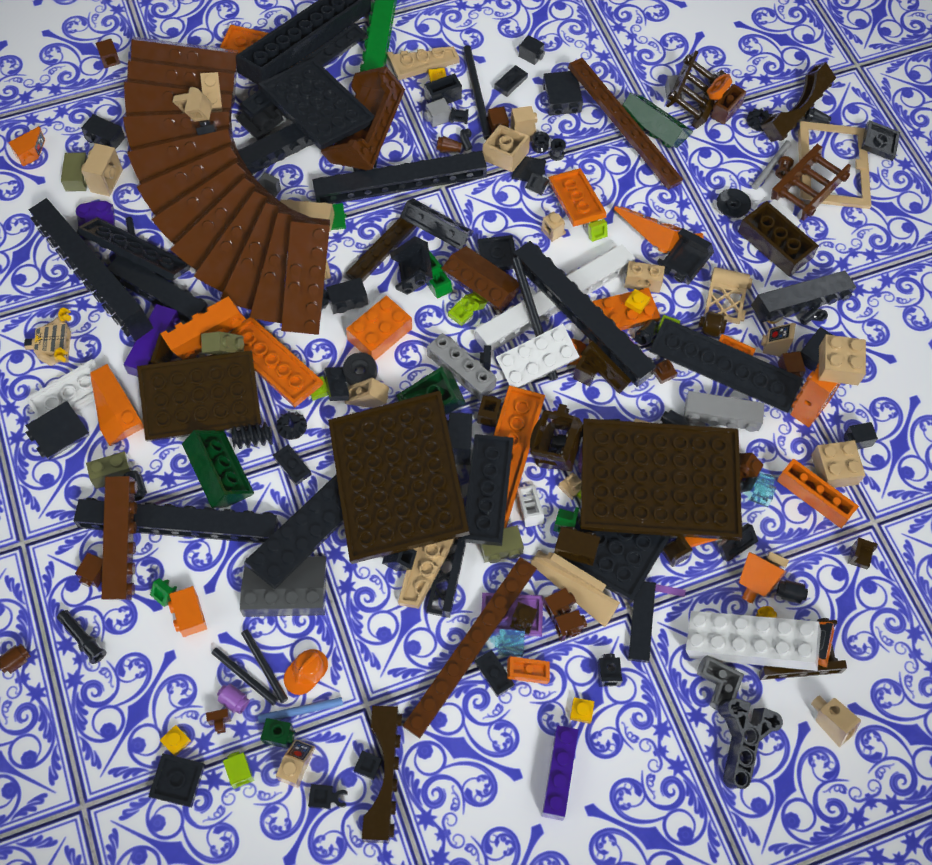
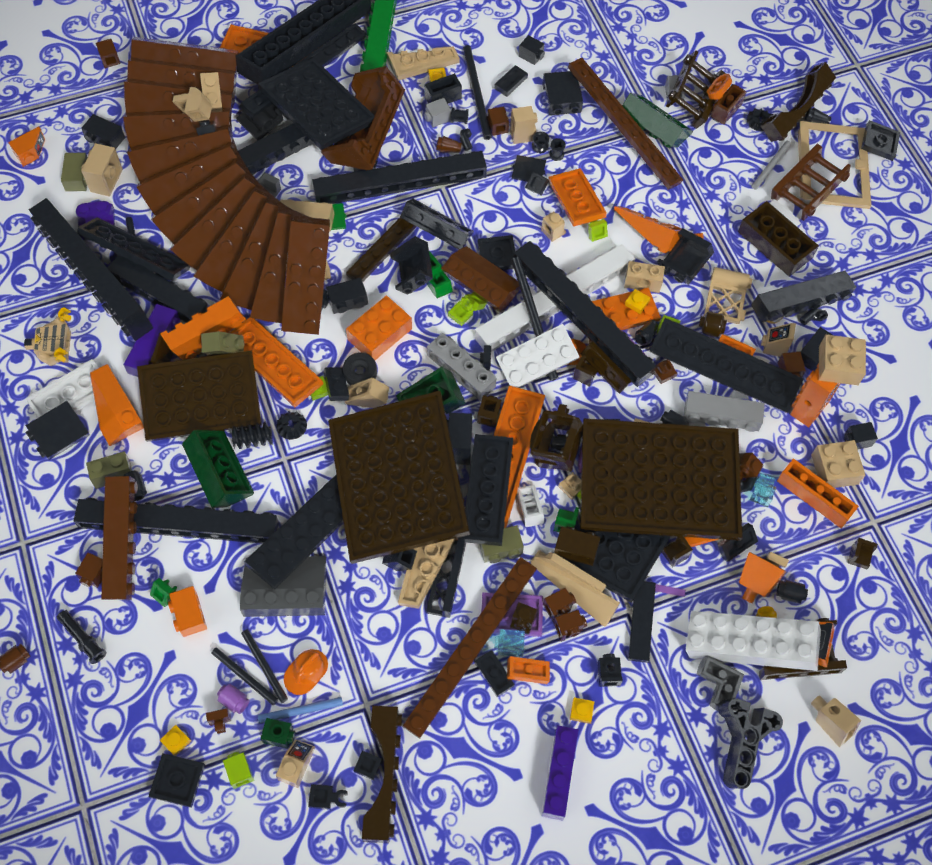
(292, 464): black plate -> none
(506, 148): tan brick -> none
(736, 198): black dish -> none
(784, 167): reddish brown bush -> none

